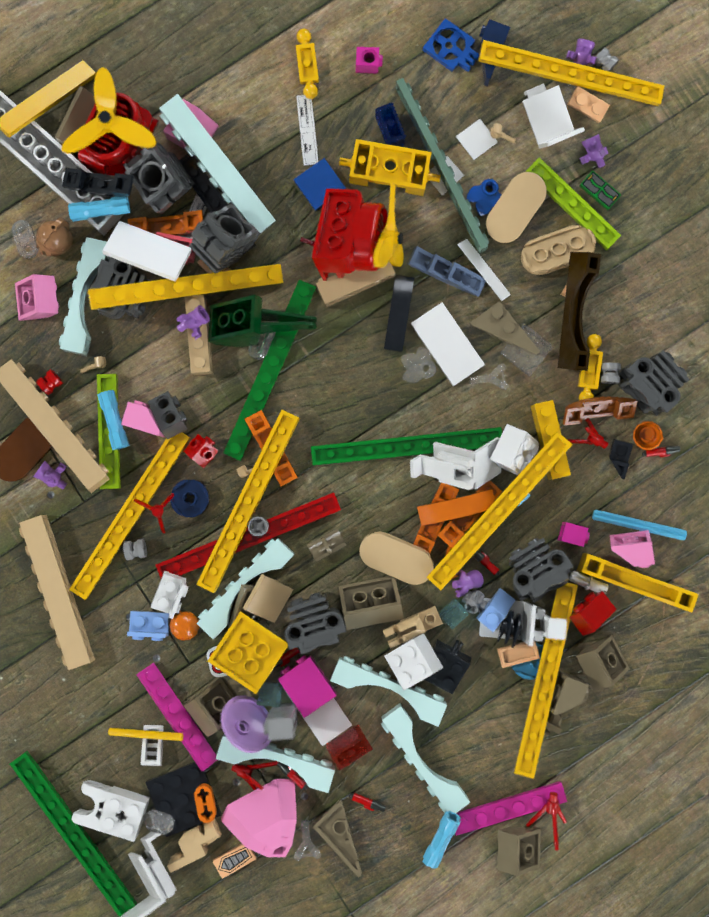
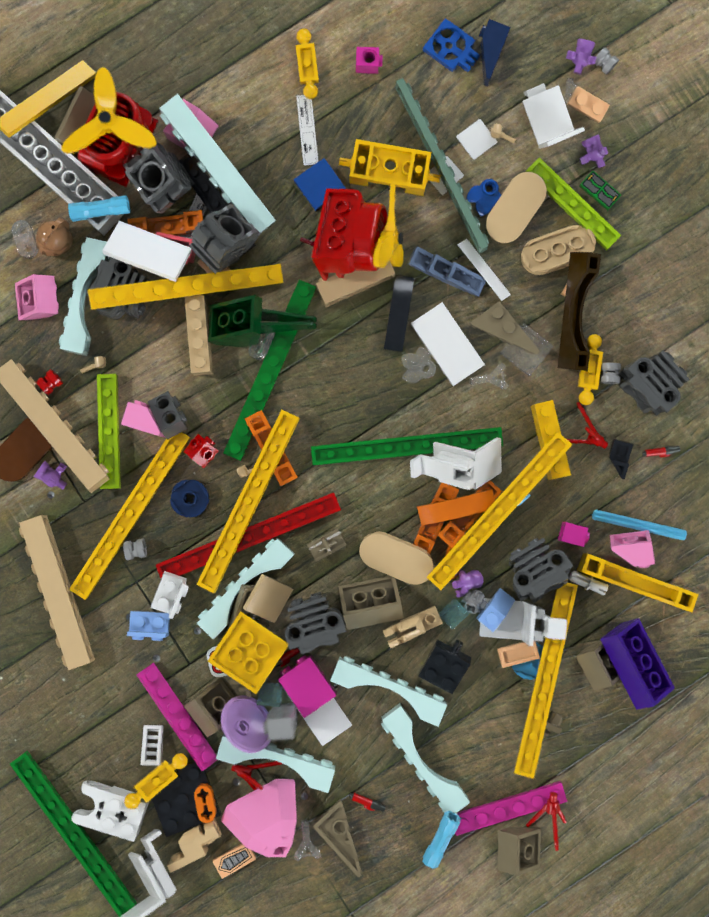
(98, 184): black slope -> none
(109, 405): medium azure axle -> none
(146, 734): yellow bar -> none
(155, 781): none -> yellow plate
(157, 509): red plant -> none
(158, 822): clear plate -> none
(184, 625): orange hair -> none
(193, 321): medium lavender piece -> none
(255, 526): light grey wheel -> none
(292, 774): red piece -> none
(348, 747): clear red brick -> none
(390, 125): clear blue brick -> none
(413, 661): white brick -> none
(484, 560): red piece -> none
(510, 627): black piece -> none
(514, 449): white brick -> none
(568, 693): dark tan slope -> none
(570, 73): yellow plate -> none
(592, 613): red brick -> none
(599, 407): dark orange slope -> none
(637, 664): none -> dark purple brick
(647, 435): orange hair -> none

